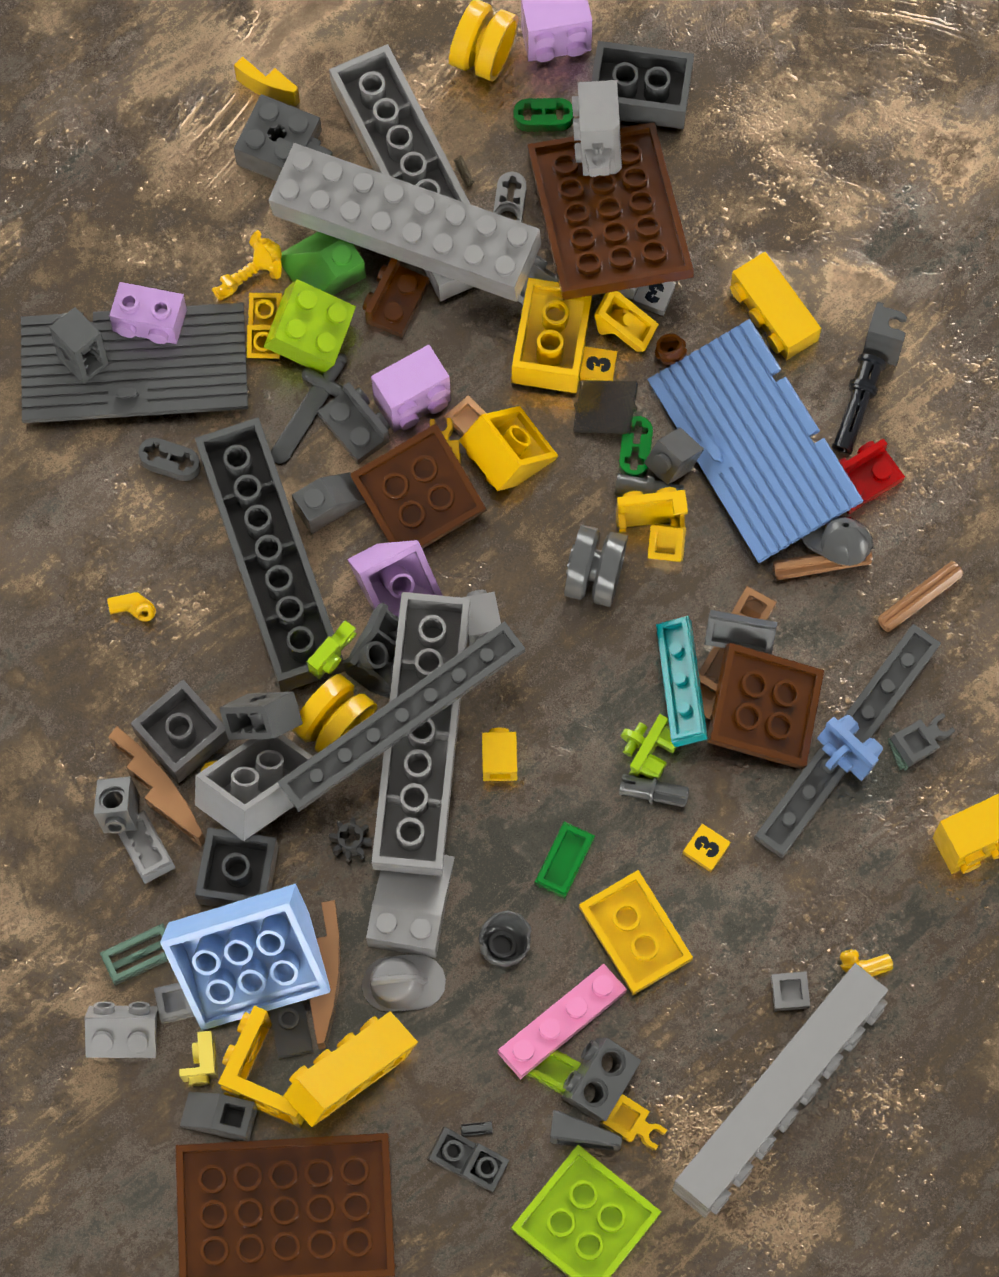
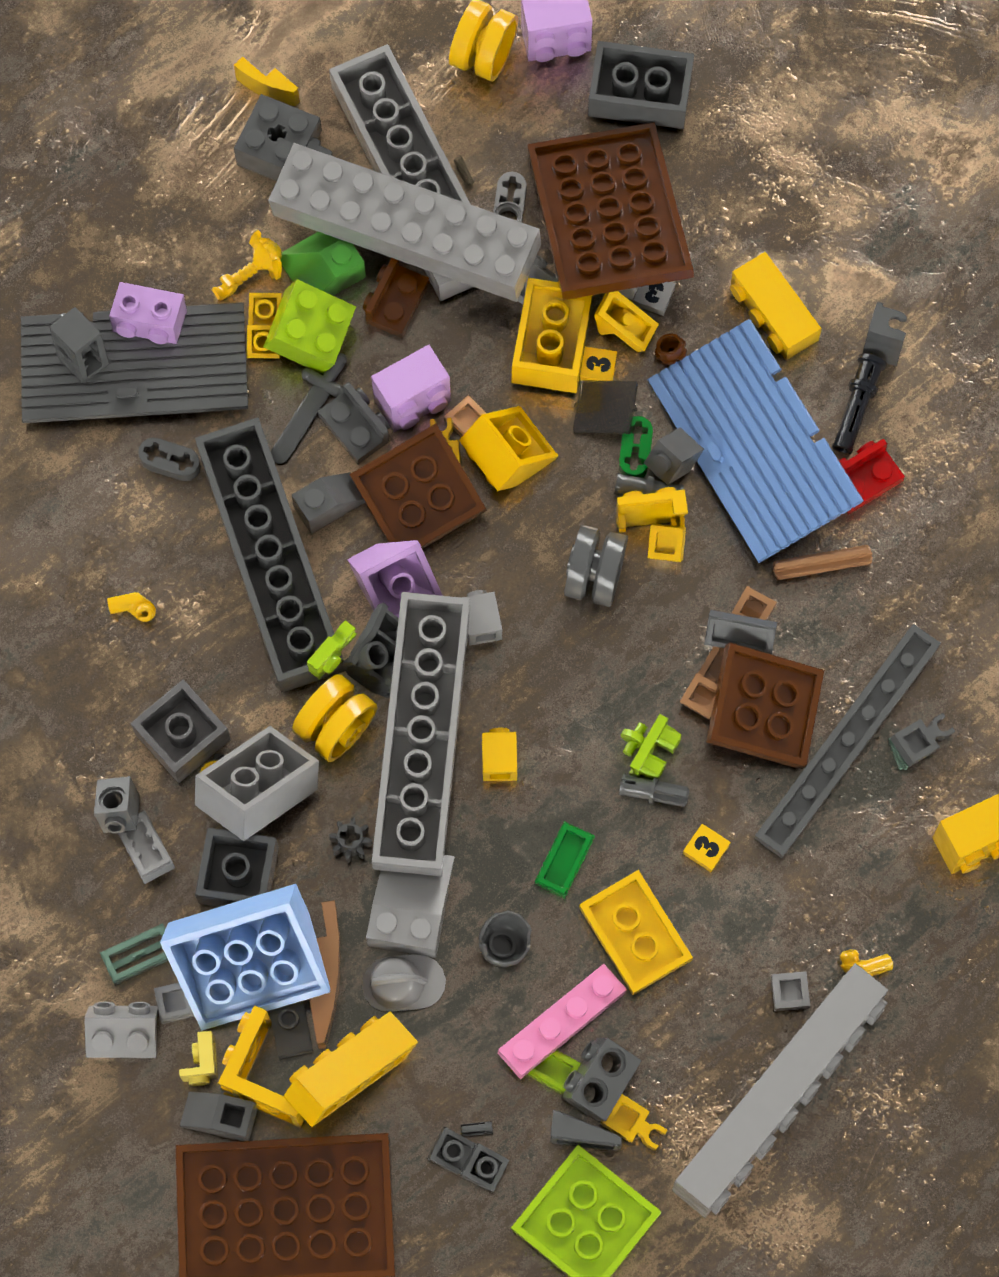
(163, 794): medium nougat slope -> none
(261, 715): dark grey brick -> none
(401, 716): dark grey plate -> none
(543, 114): green beam -> none
(597, 128): light grey hinge -> none
(681, 681): teal tile -> none
(841, 541): dark grey cap -> none
(847, 749): medium blue hips -> none
(920, 596): medium nougat axle -> none

